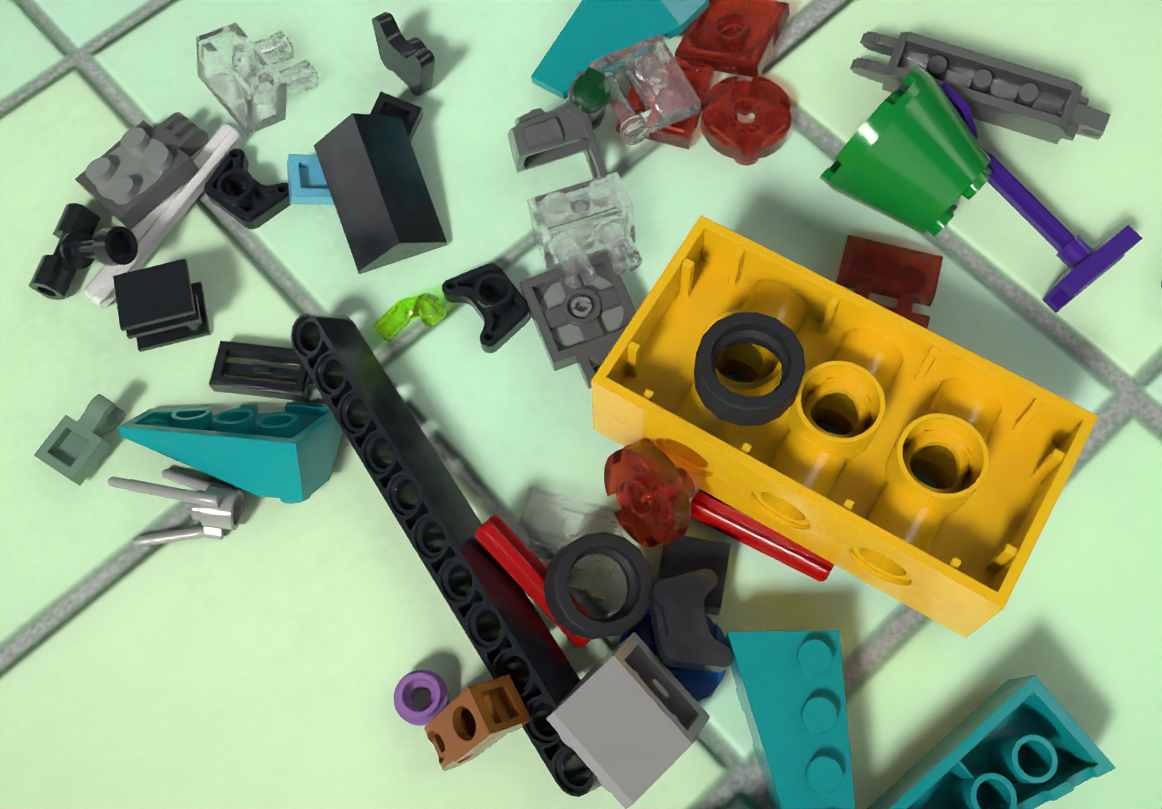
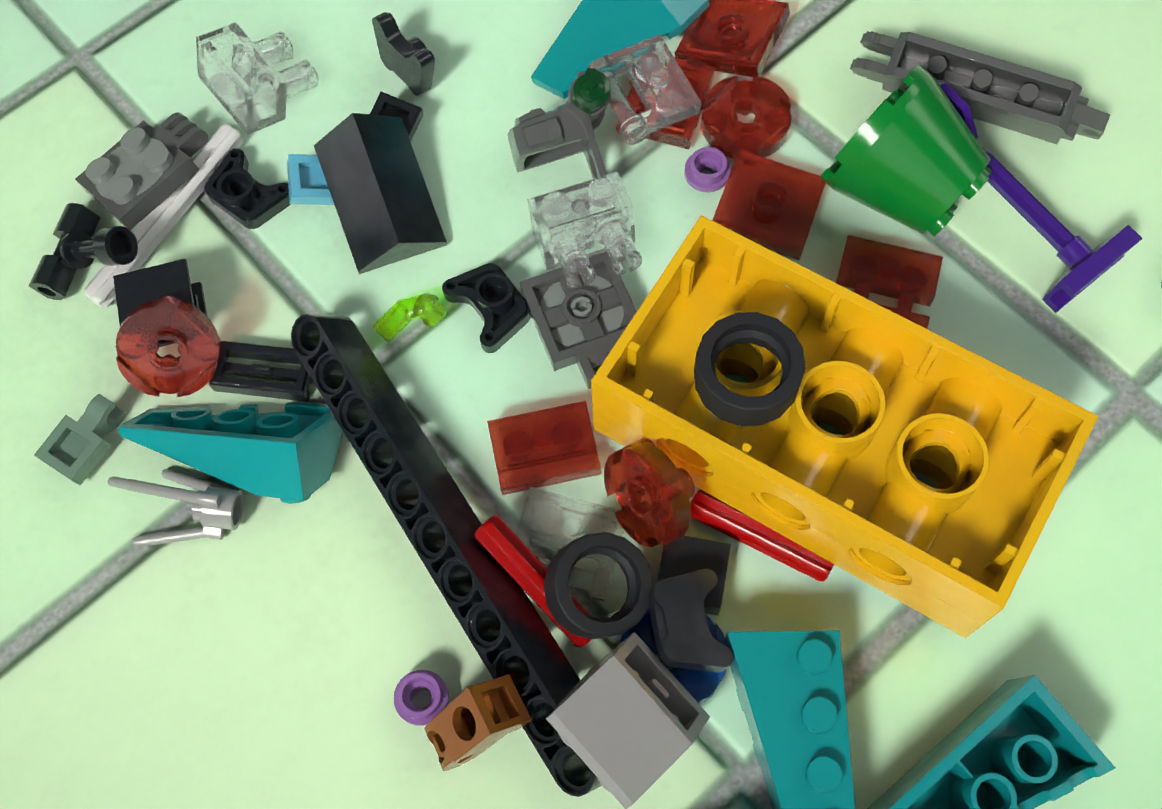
(174, 321): none -> clear red plate
(544, 447): none -> clear red plate
(707, 159): none -> medium lavender plate
(770, 203): none -> clear red plate

